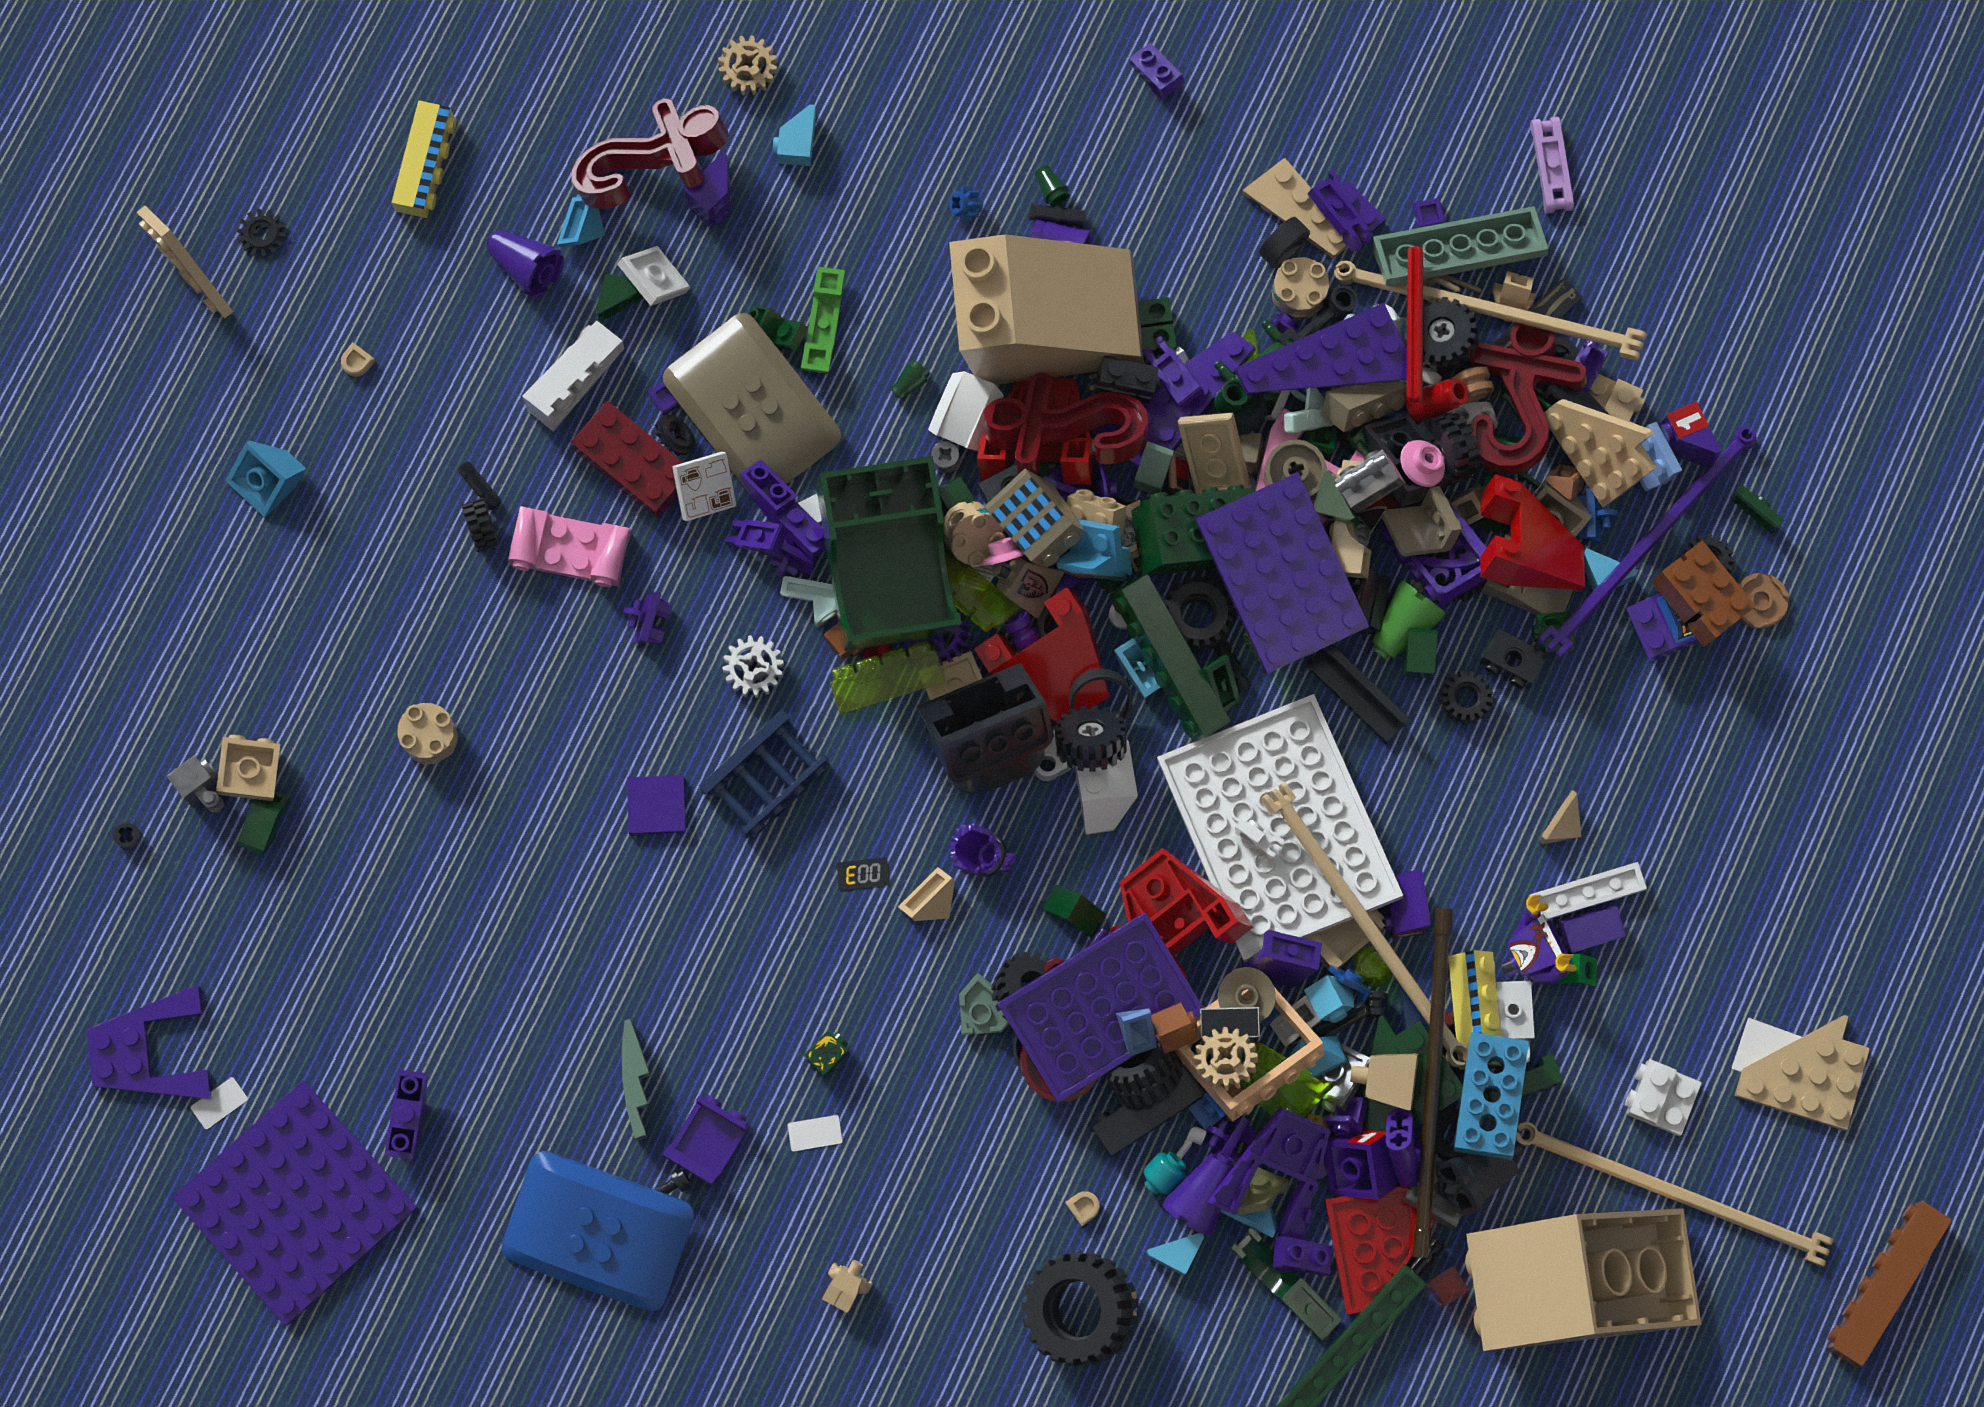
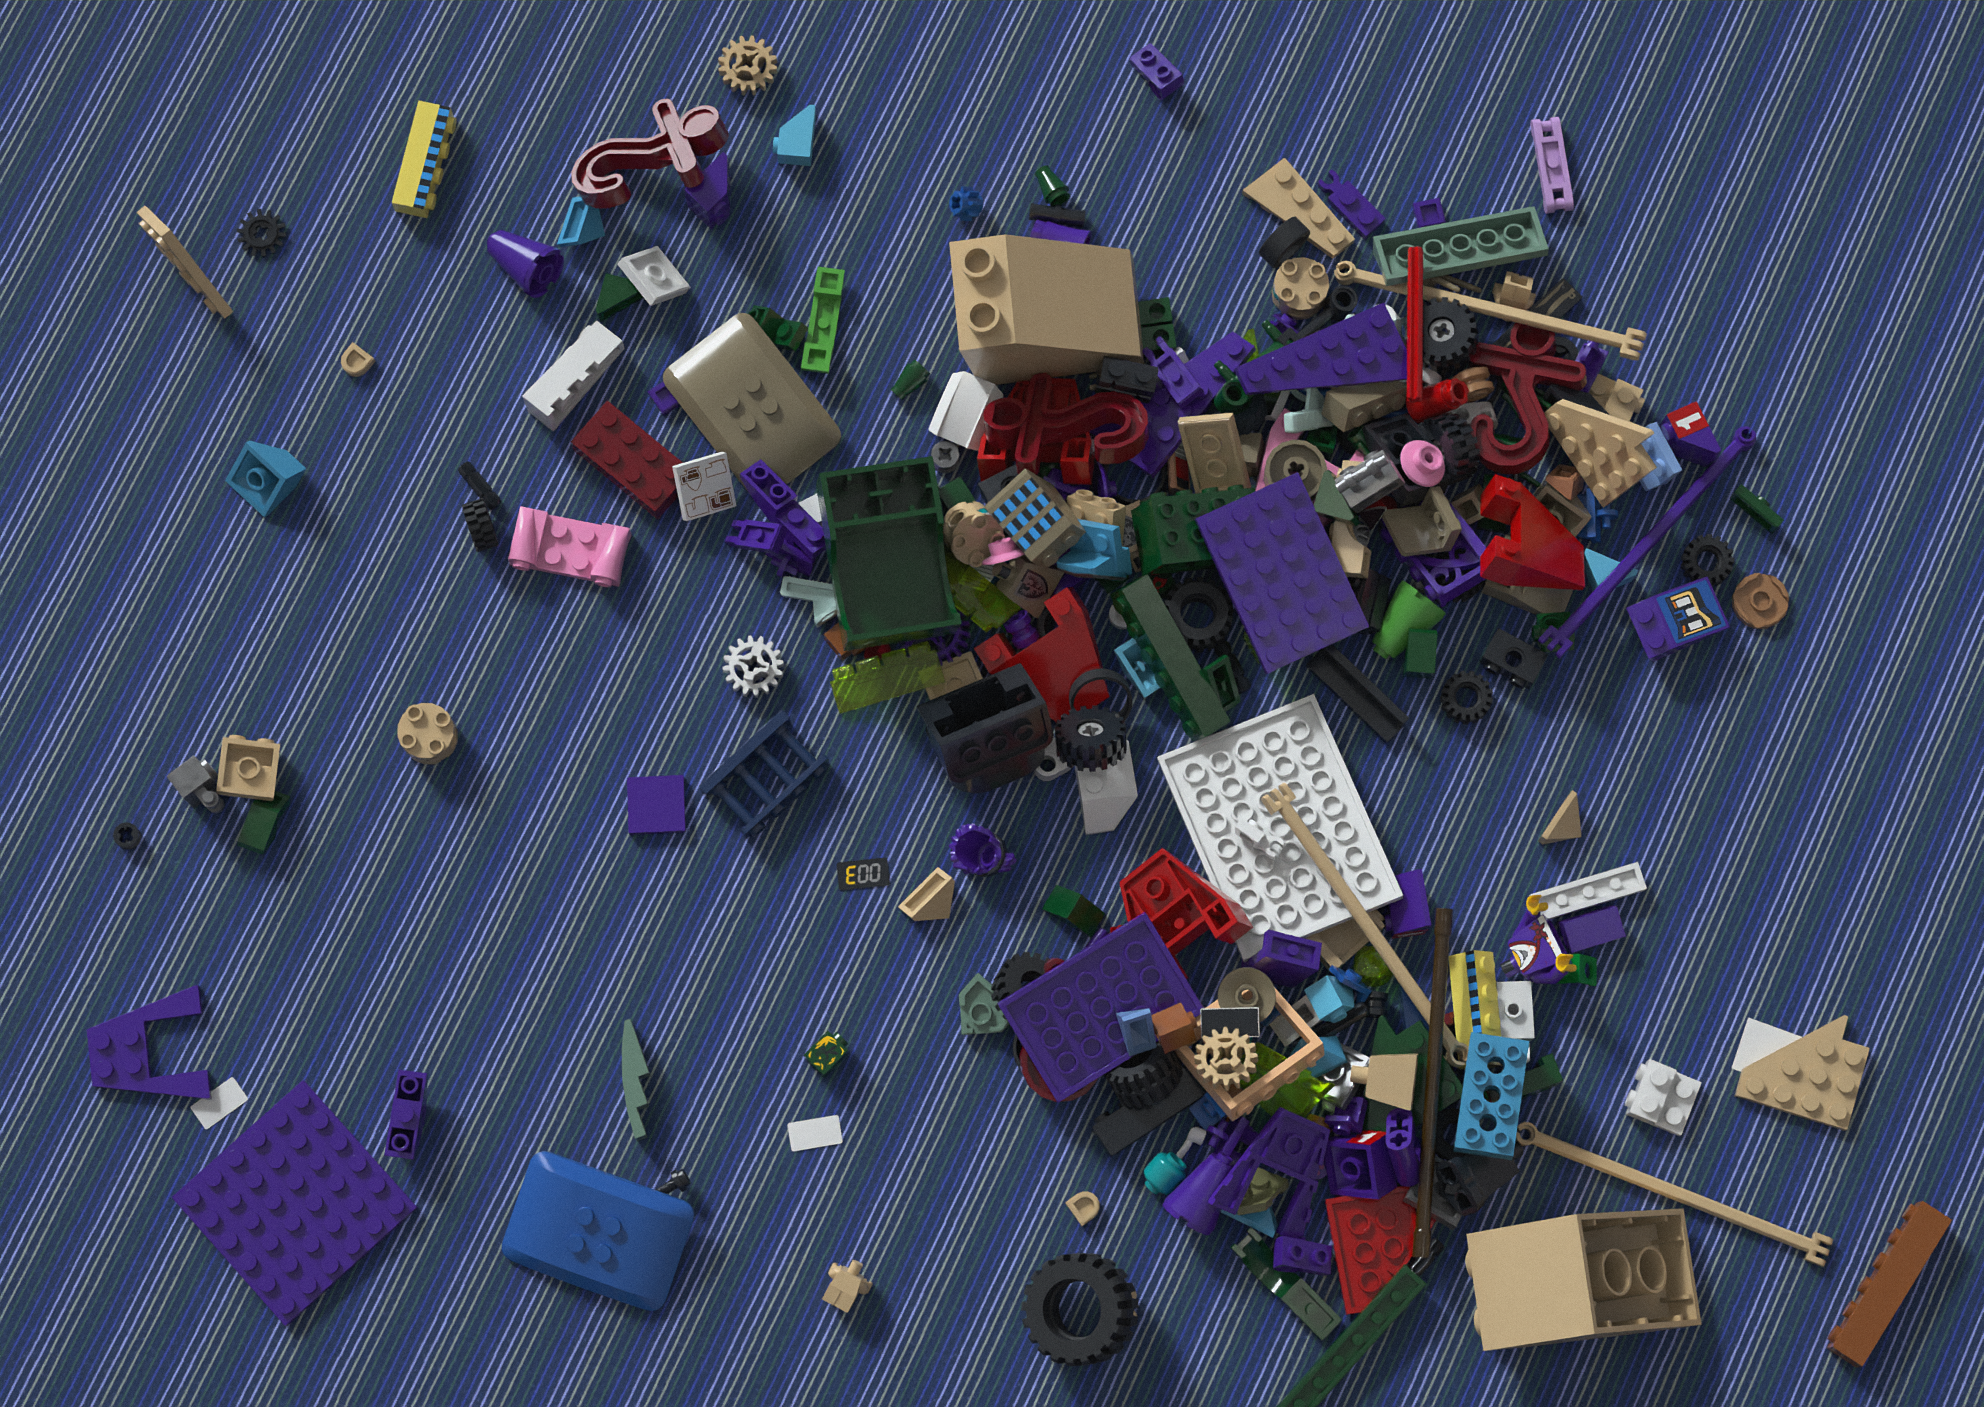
(652, 607): dark purple hips -> none
(683, 438): black gear -> none
(707, 1139): dark purple panel -> none
(1153, 468): sand green slope -> none
(1163, 584): none -> dark green tile
(1177, 1254): medium azure slope -> none
(1341, 214): dark purple hinge -> none
(1447, 1287): clear red brick -> none
(1704, 586): dark orange piece -> none

